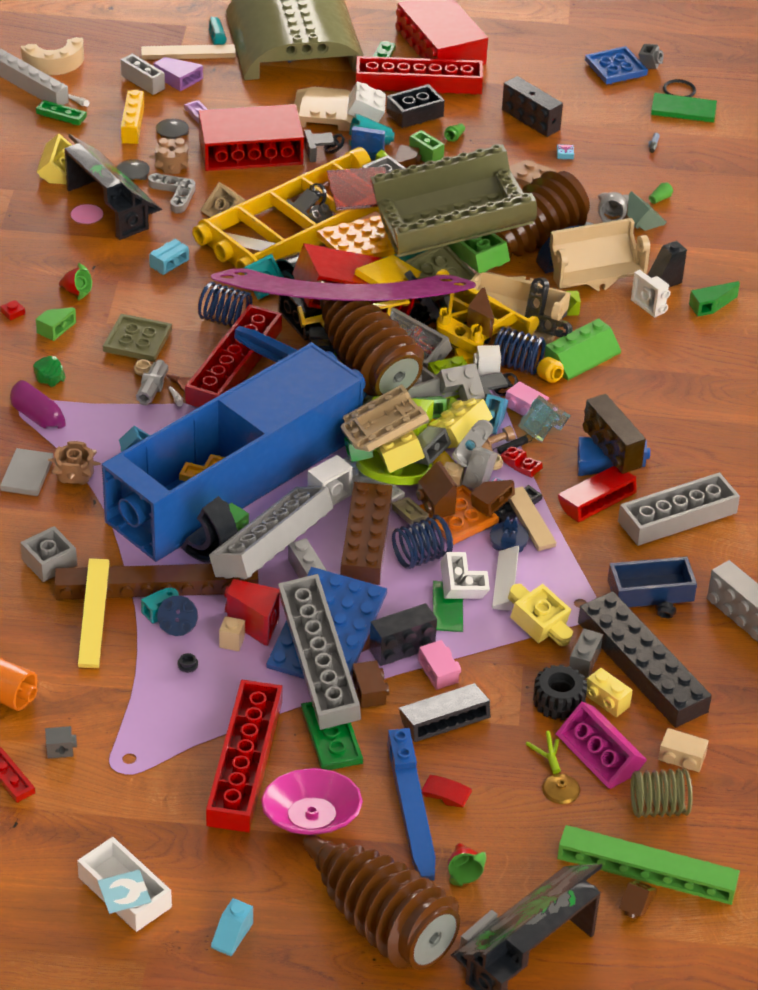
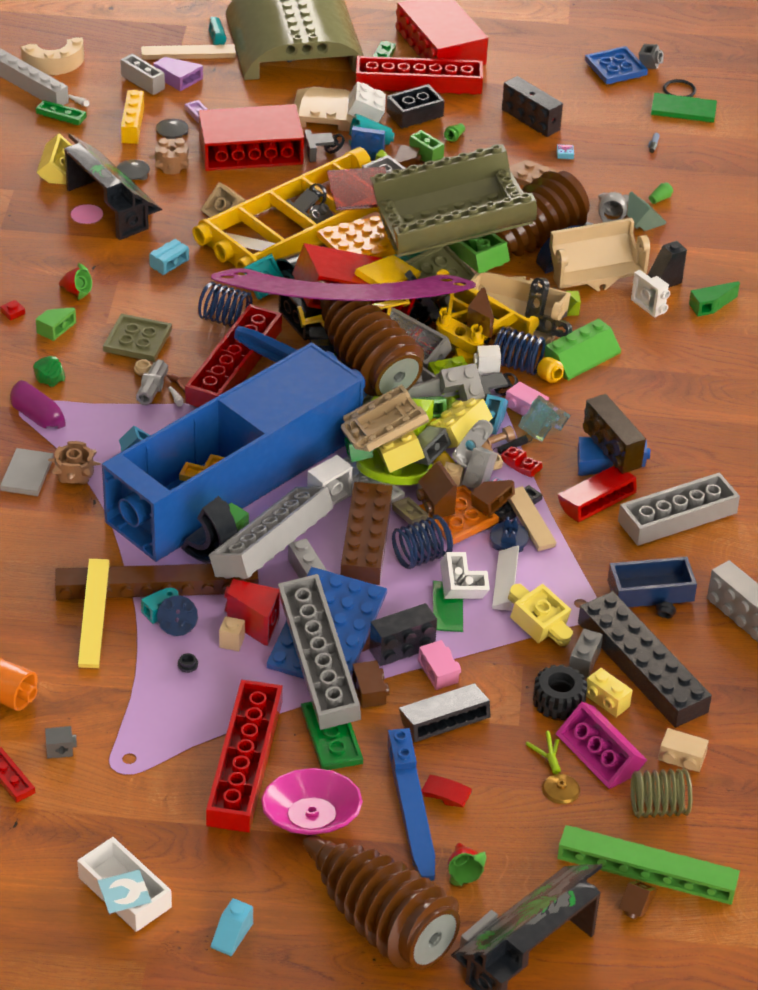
(48, 551): light grey brick -> none
(163, 181): light grey beam -> none

